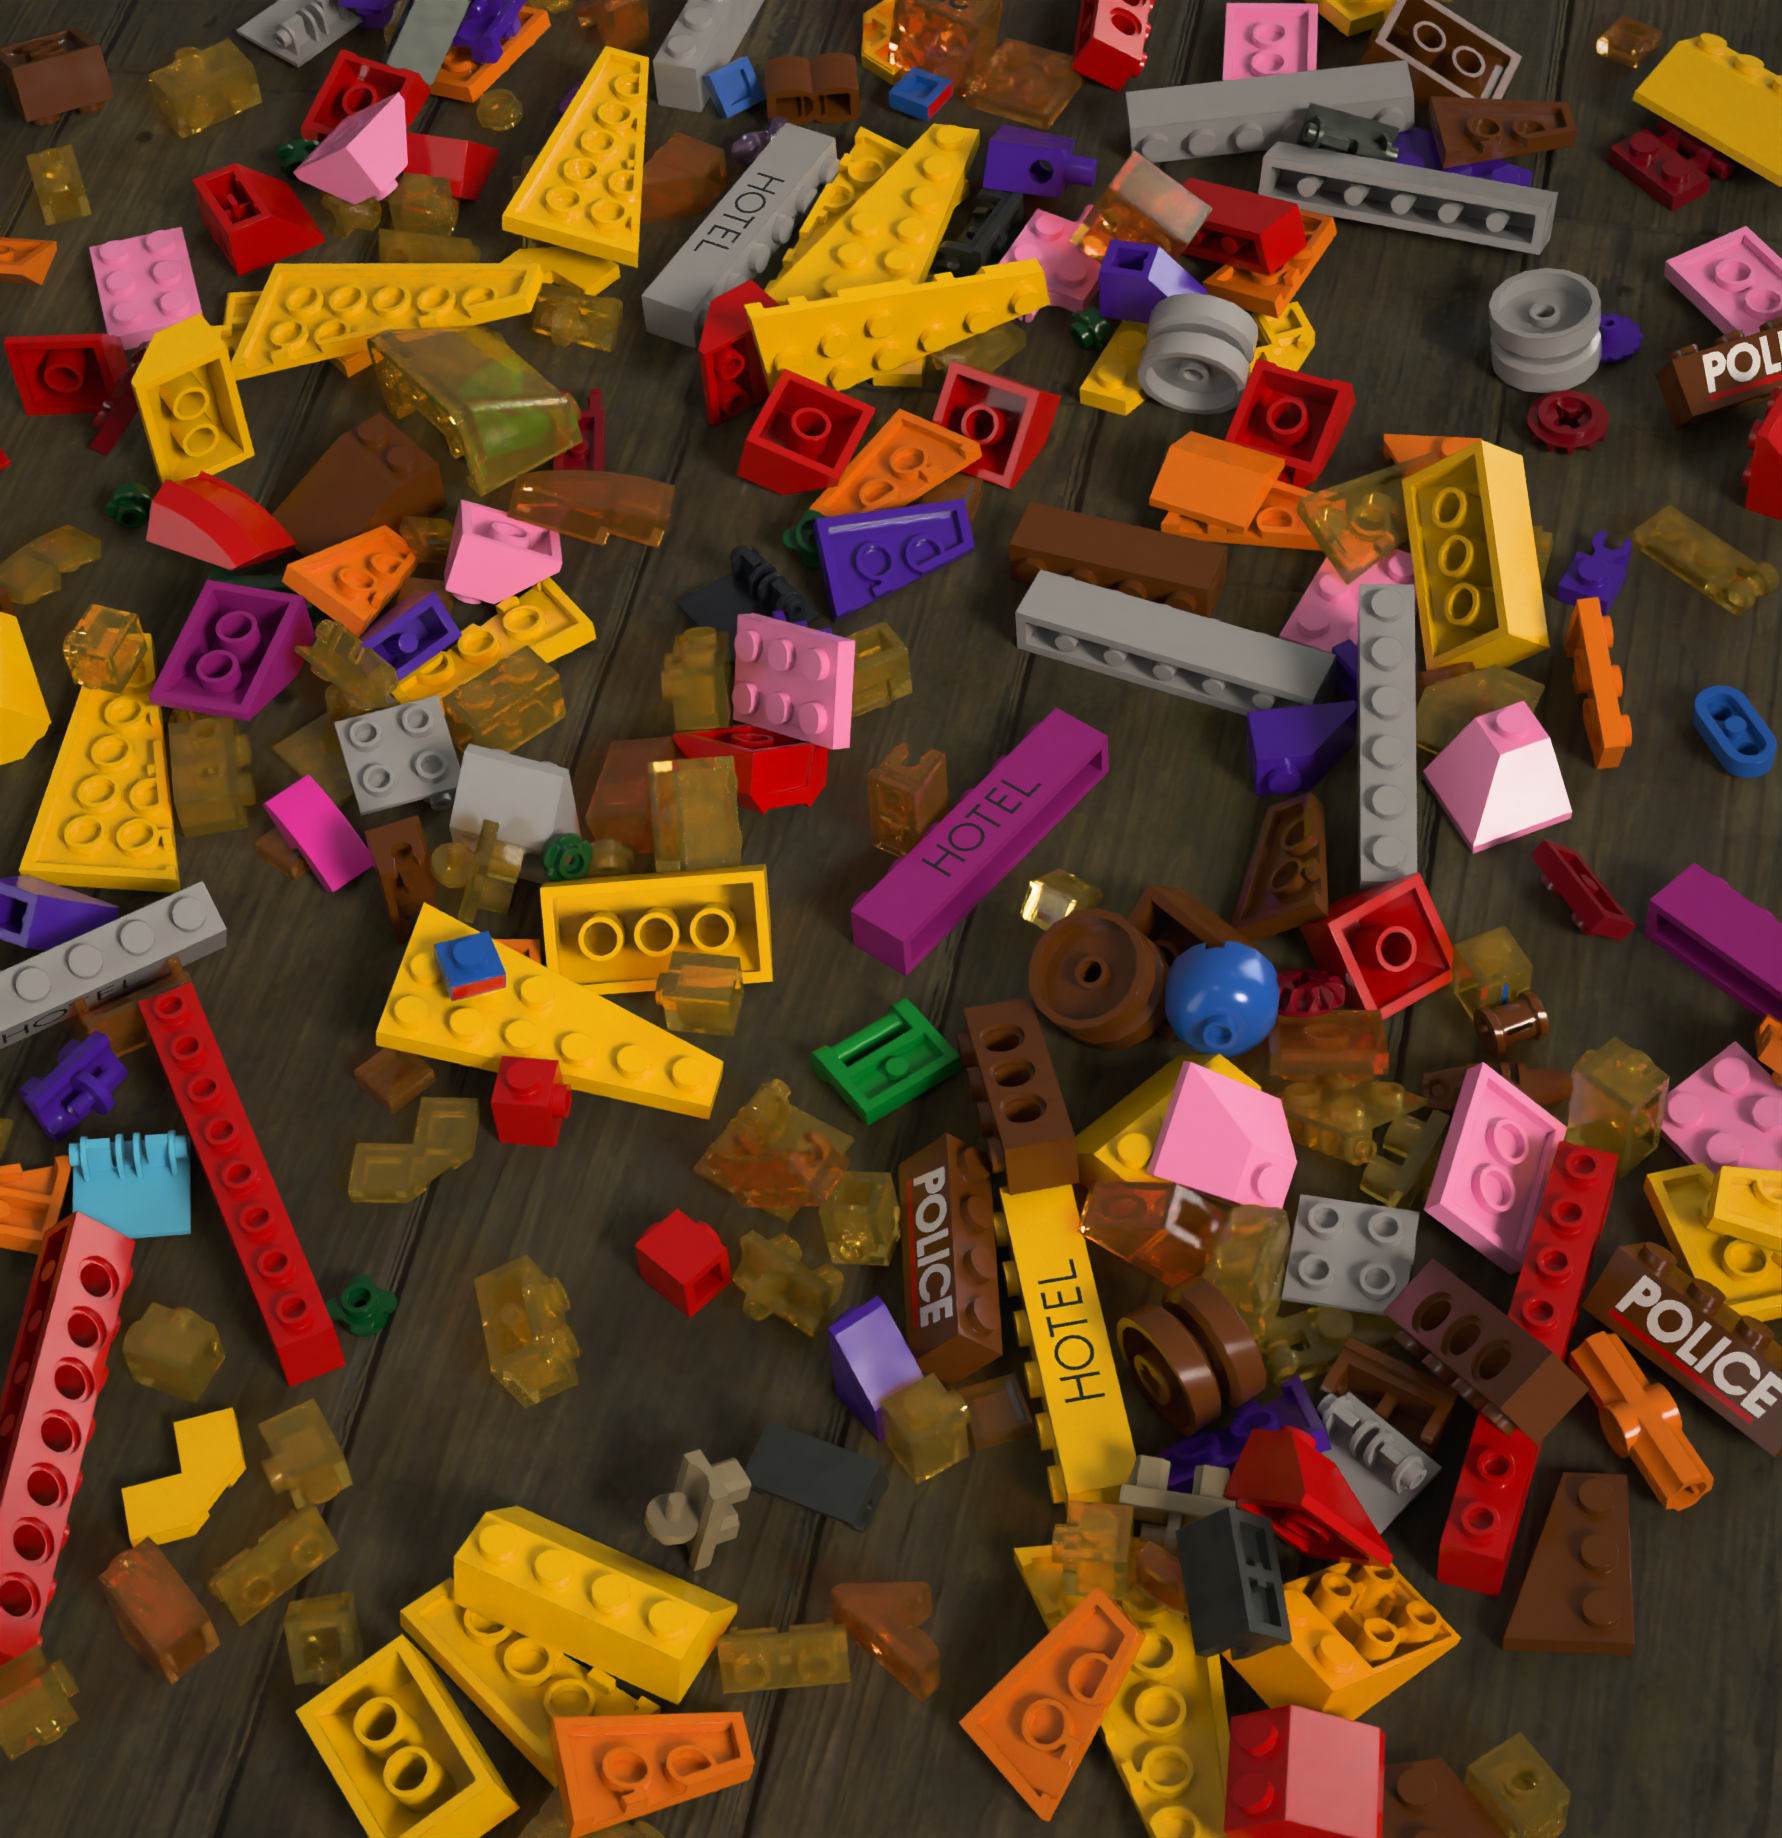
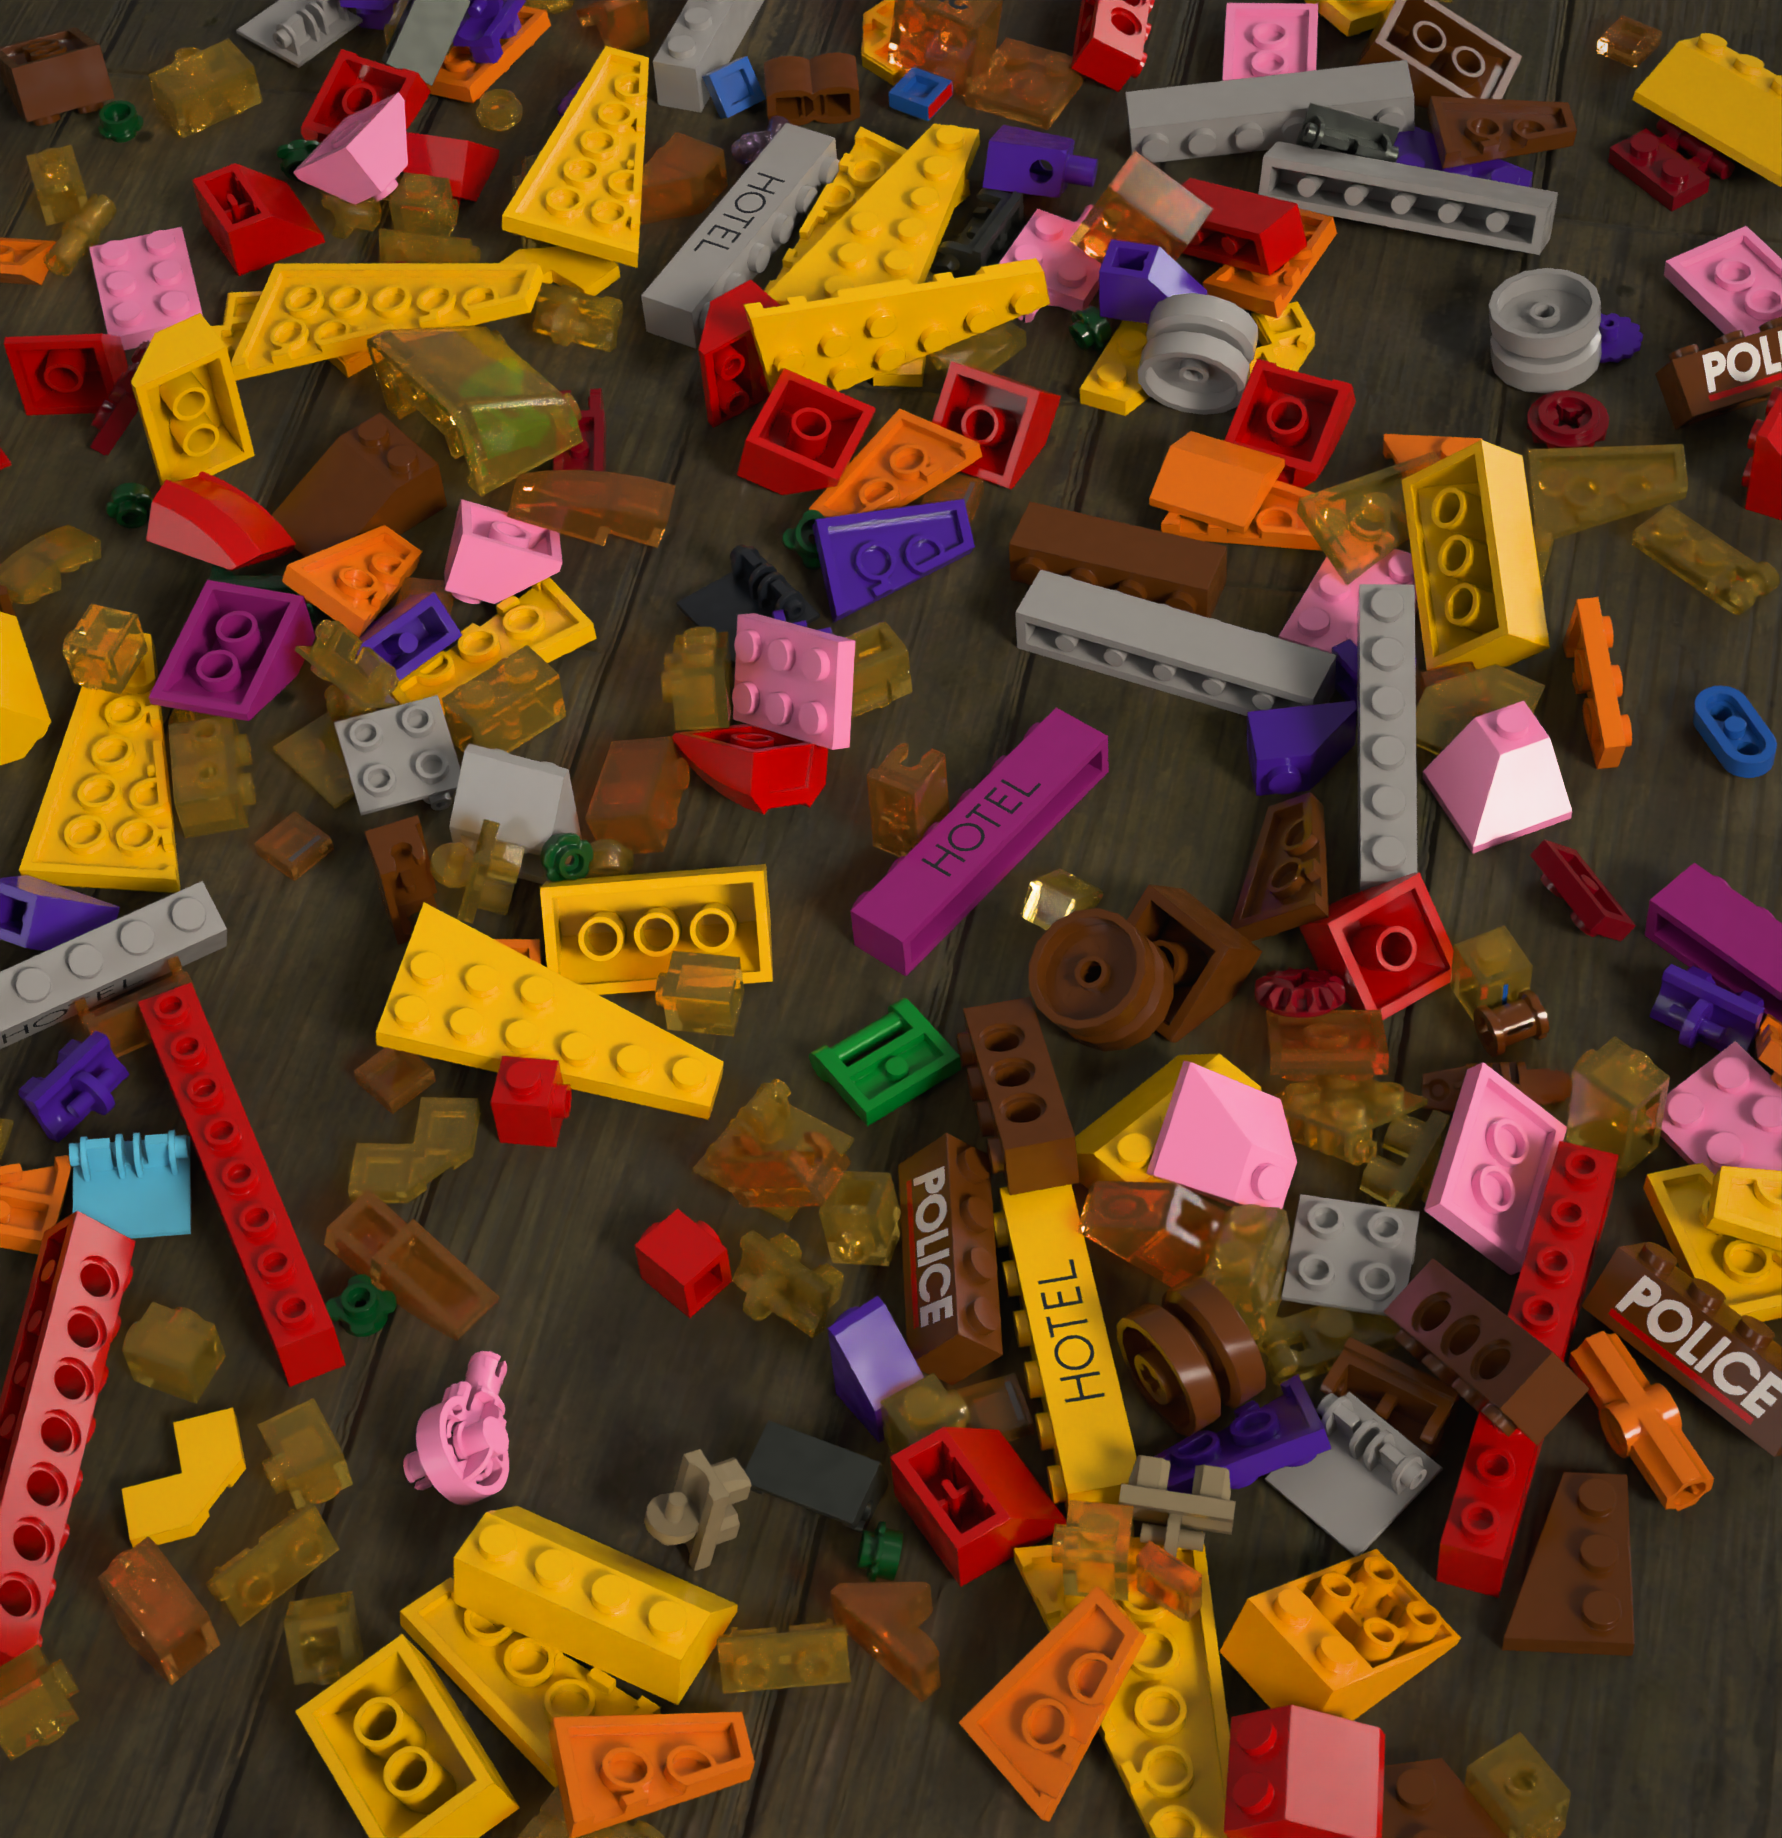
(80, 234): none -> clear yellow pin
(119, 121): none -> dark green plate
(320, 833): dark pink slope -> none
(410, 1264): none -> clear orange slope
(427, 537): clear orange tile -> none
(470, 966): blue plate -> none
(478, 1440): none -> bright pink pin
(527, 1331): clear yellow brick -> none
(695, 814): clear yellow brick -> none
(880, 1552): none -> dark green plate
(972, 1498): none -> red slope
(1222, 998): blue cylinder -> none
(1233, 1584): pearl dark grey hinge -> none
(1305, 1498): red slope -> none
(1596, 574): dark purple plate -> none
(1602, 484): none -> clear yellow wing
(1705, 1011): none -> dark purple hips

